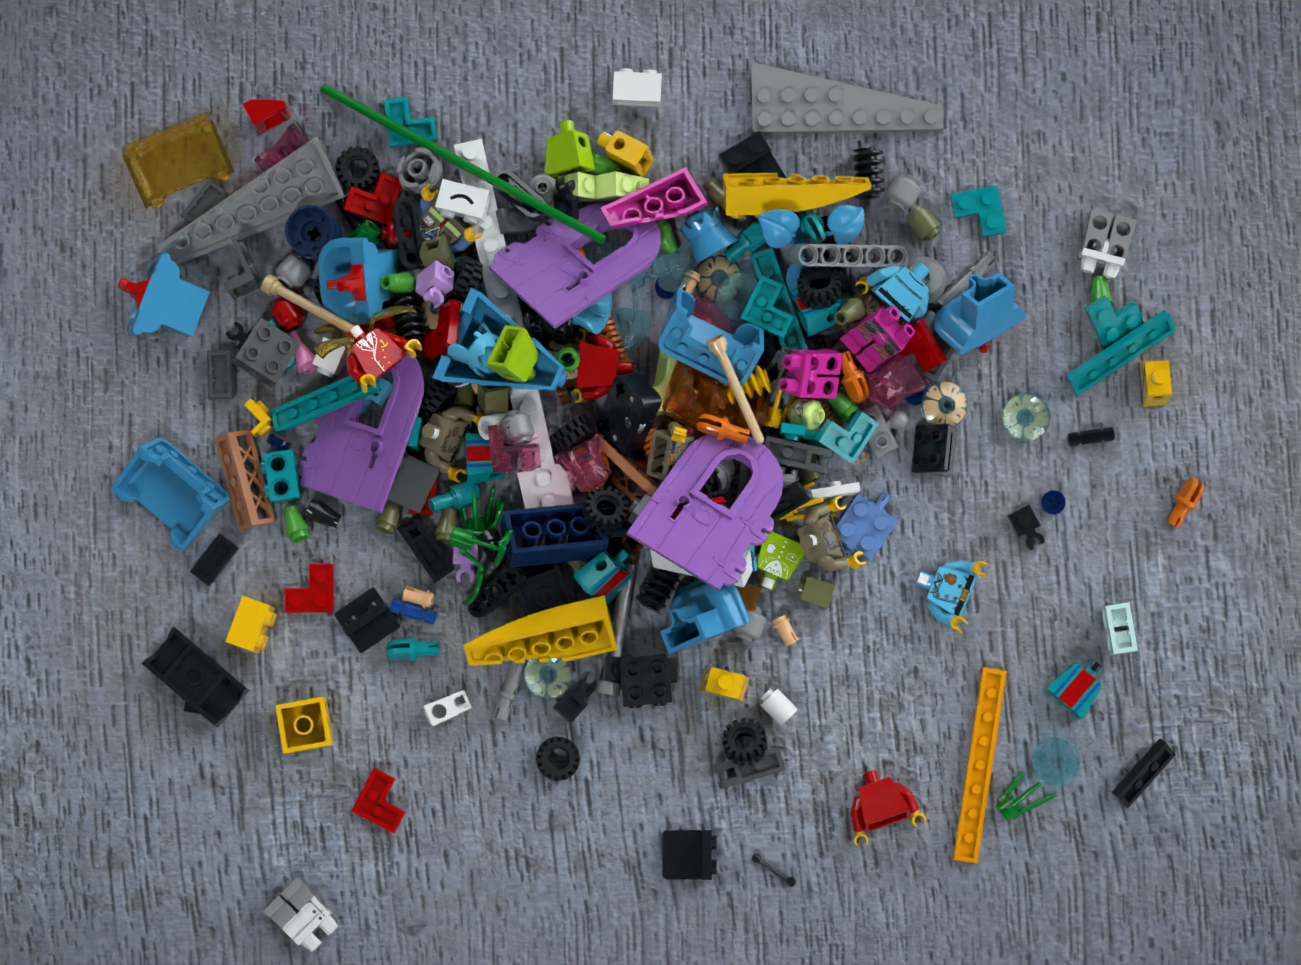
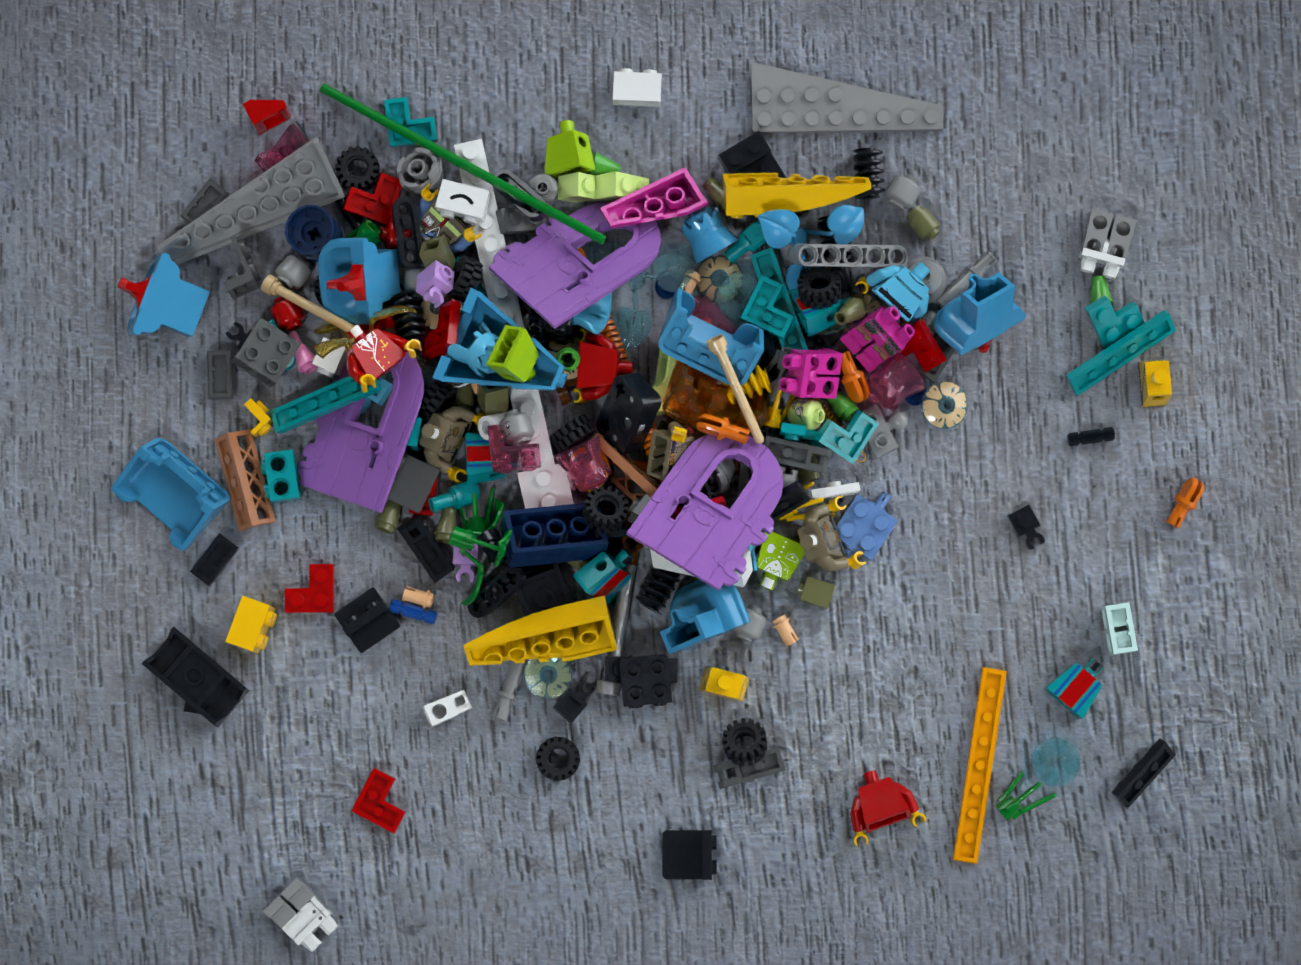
(177, 158): clear yellow windscreen -> none
(278, 442): clear blue tile -> none
(295, 525): bright green cone -> none
(304, 725): yellow brick -> none
(321, 513): black cone -> none
(399, 282): bright green cone -> none
(411, 649): teal arm -> none
(564, 198): black plate -> none
(627, 152): yellow torso -> none
(668, 240): bright green cone -> none
(749, 596): clear orange bracket -> none
(777, 706): white brick -> none
(790, 881): black hinge -> none
(811, 226): teal arm -> none
(934, 449): black bracket -> none
(950, 590): medium azure torso -> none
(984, 203): teal plate -> none
(1036, 410): clear light blue dish -> none
(1053, 502): clear blue tile -> none

